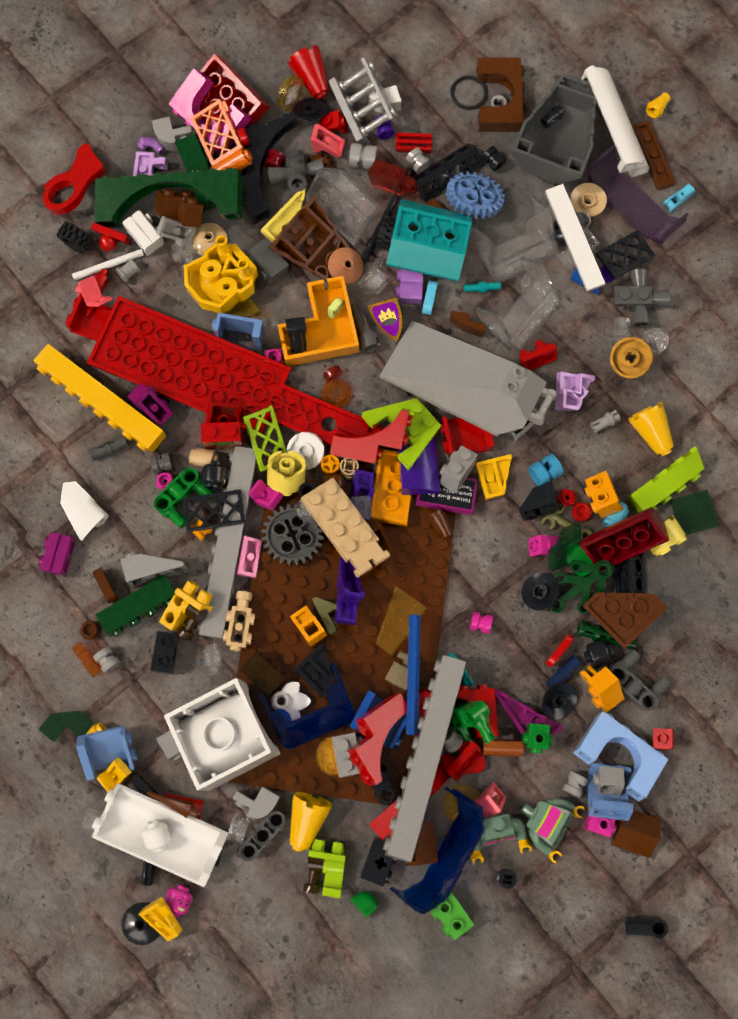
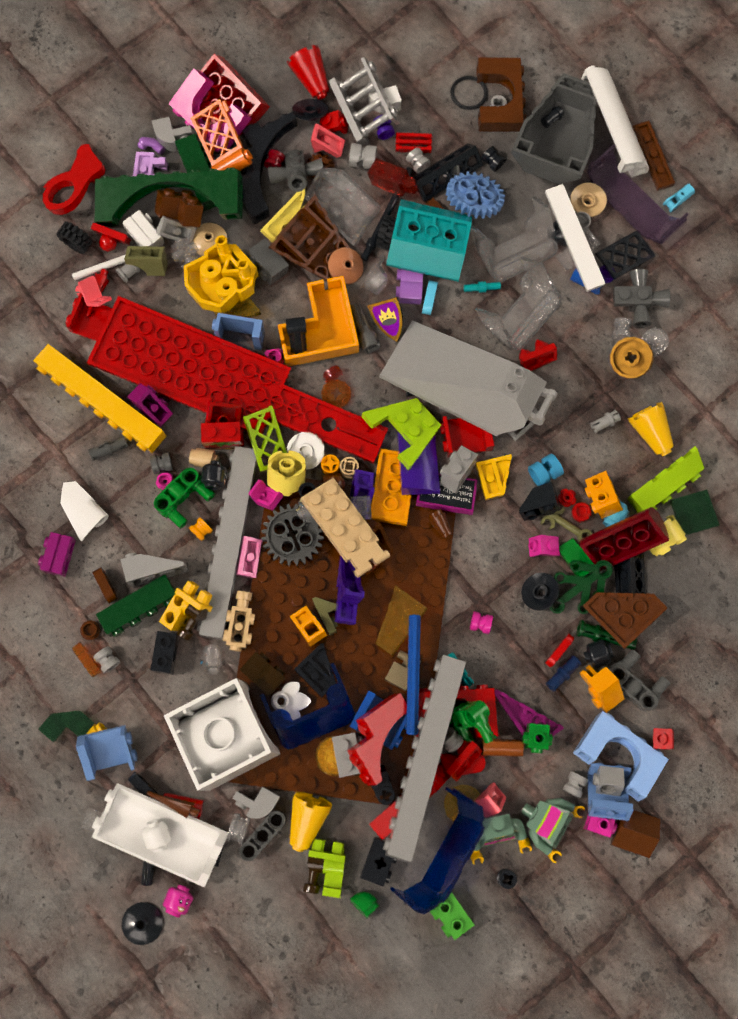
(115, 773): yellow bracket -> none
(148, 258): none -> olive arch
(161, 919): yellow wing -> none
(169, 746): light grey brick -> none
(202, 499): black window -> none
(243, 136): red tile -> none
(289, 92): tile -> none
(335, 308): yellowish green tile -> none
(367, 447): arch -> none
(425, 848): reddish brown brick -> none
(461, 321): reddish brown slope -> none
(558, 554): clear green tile -> none
(565, 701): black dish -> none
(571, 390): lavender slope -> none
(644, 927): black piece -> none
(657, 106): yellow cone -> none

